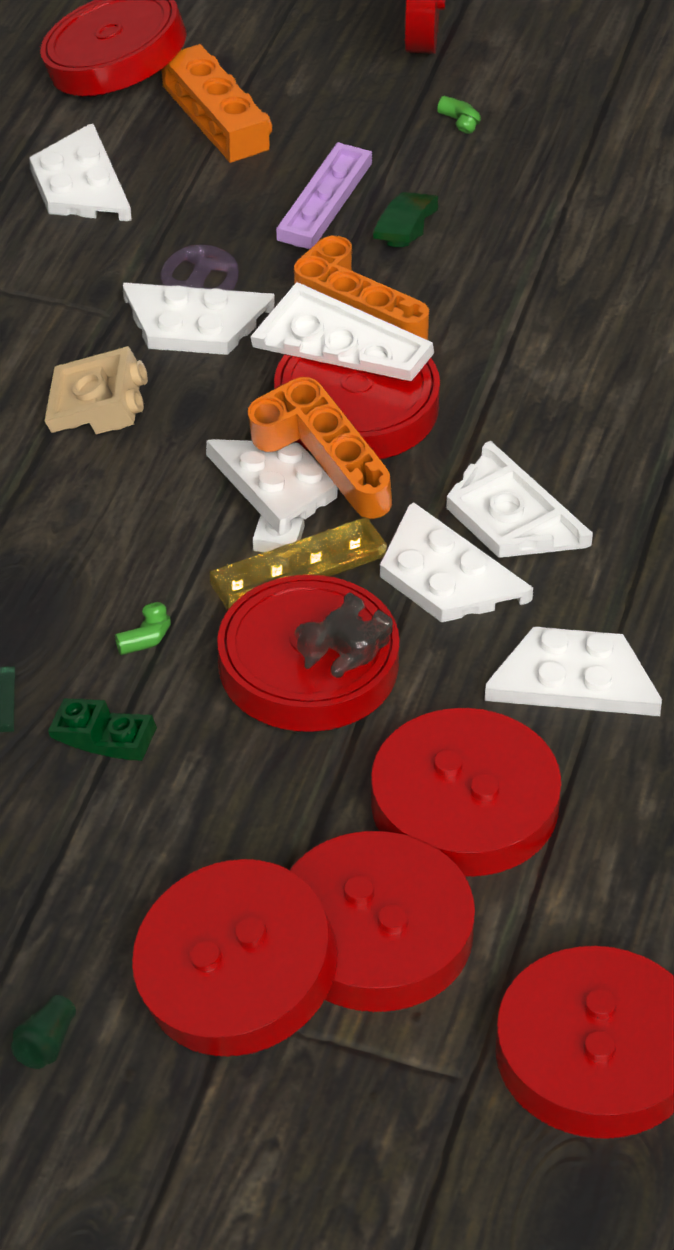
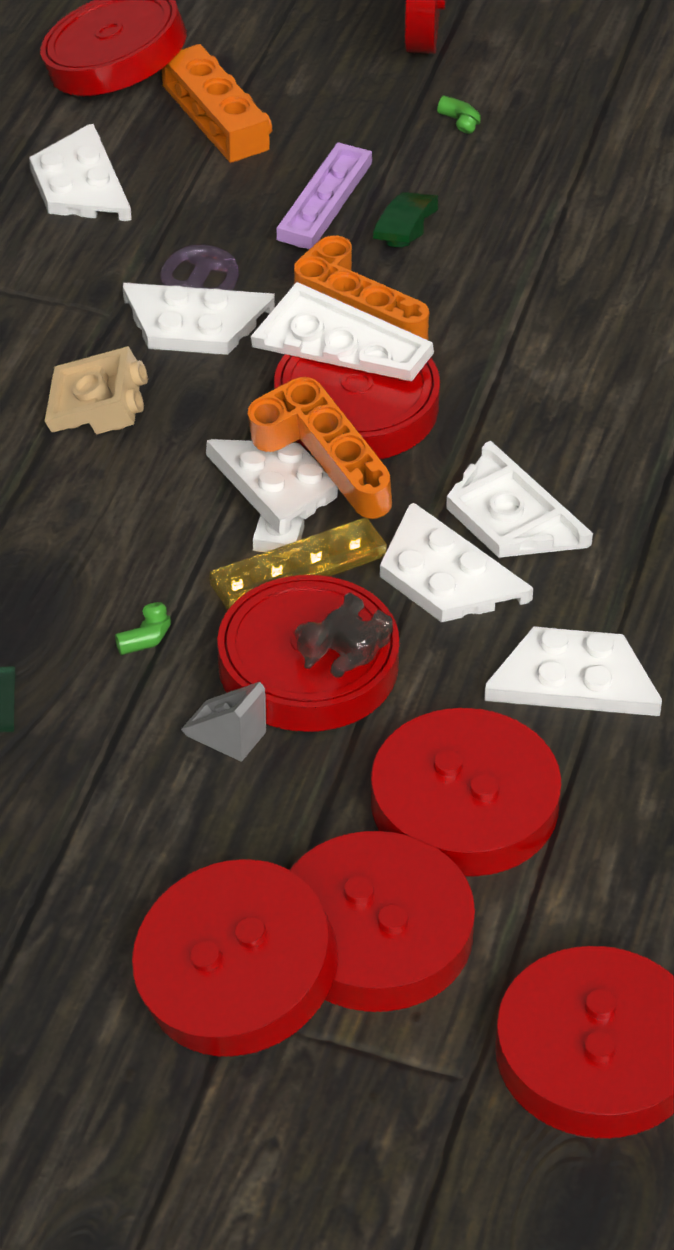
(42, 1035): clear green cone -> none
(94, 729): dark green slope -> none
(231, 721): none -> light grey slope

